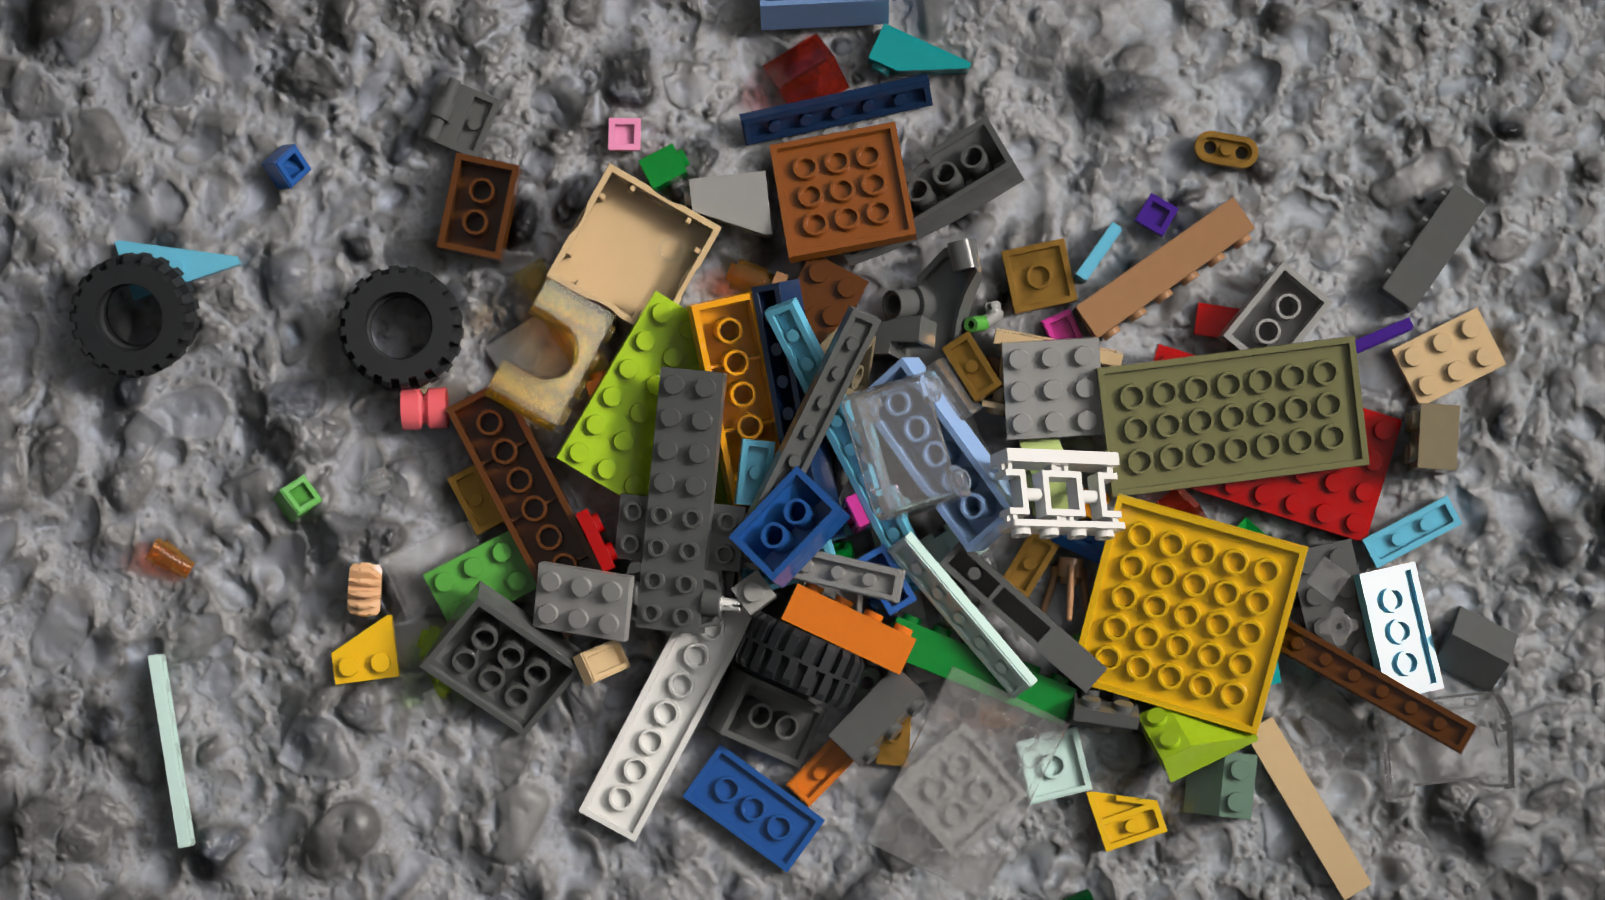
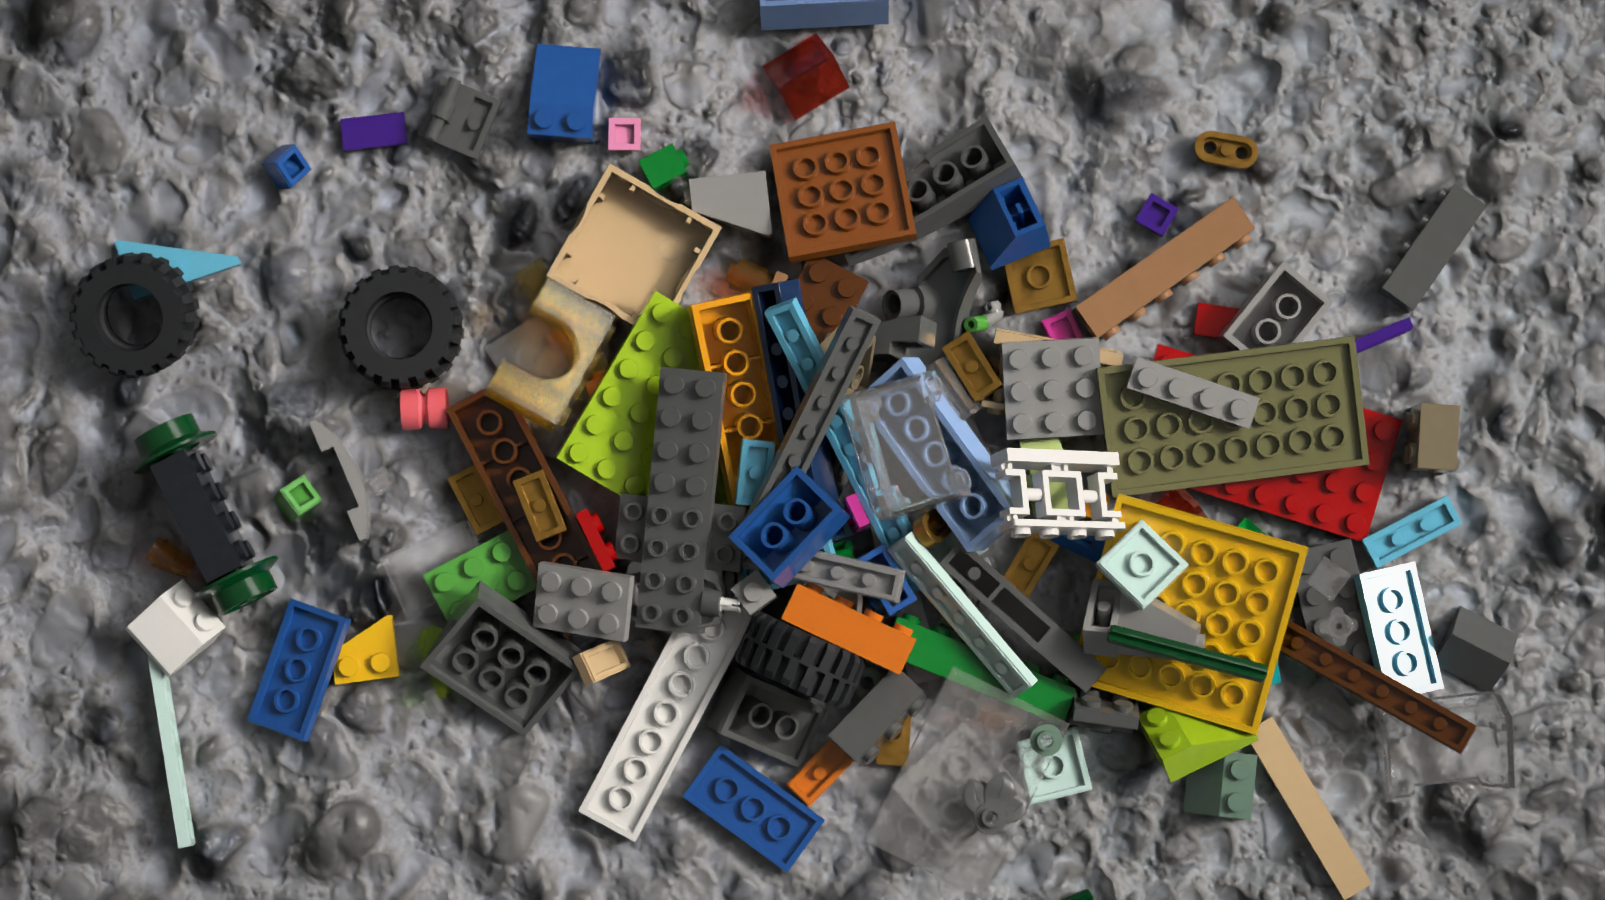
(175, 628): none -> white slope
(203, 515): none -> brick
(299, 670): none -> blue plate
(361, 515): none -> light grey slope
(364, 589): light nougat gear -> none
(374, 132): none -> dark purple tile
(479, 208): reddish brown brick -> none
(539, 505): none -> pearl gold plate
(564, 94): none -> blue slope
(836, 109): dark blue tile -> none
(909, 56): teal slope -> none
(930, 528): none -> pearl gold plate
(995, 799): none -> dark grey plate
(1009, 224): none -> blue slope
(1046, 729): none -> sand green plate
(1070, 574): medium nougat plant -> none
(1098, 253): medium azure tile -> none
(1100, 614): none -> light grey slope
(1125, 818): yellow wing -> none
(1142, 565): none -> light aqua tile
(1160, 621): none -> light grey slope
(1187, 653): none -> dark green axle
(1192, 392): none -> light grey plate
(1448, 357): tan plate -> none

